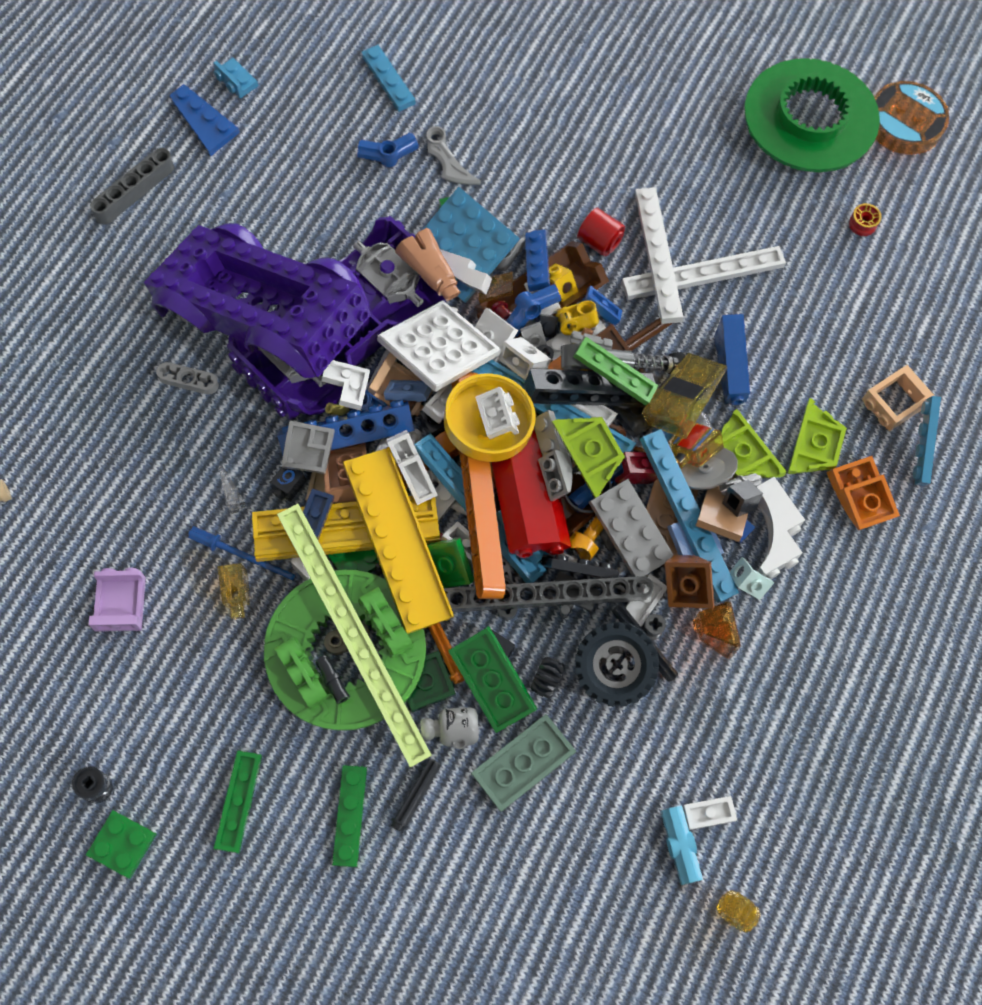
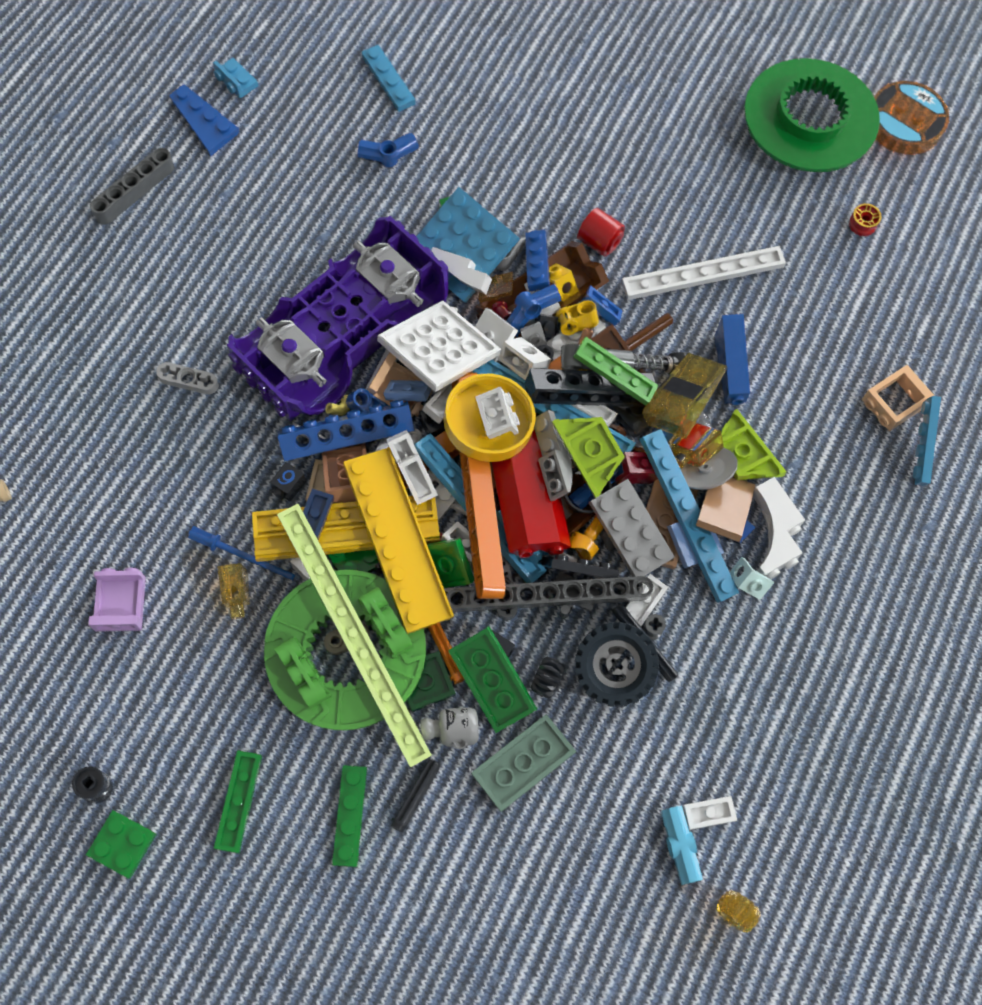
(233, 498): clear slope -> none
(307, 447): light grey plate -> none
(317, 300): dark purple piece -> none
(332, 679): black pin -> none
(351, 378): white plate -> none
(427, 260): nougat piece -> none
(451, 167): light grey piece -> none
(576, 338): light grey axle -> none
(659, 256): white plate -> none
(689, 582): dark orange slope -> none
(718, 629): clear orange slope -> none
(742, 498): black brick -> none
(753, 478): light grey axle -> none
(817, 441): lime wing -> none
(863, 493): orange slope -> none

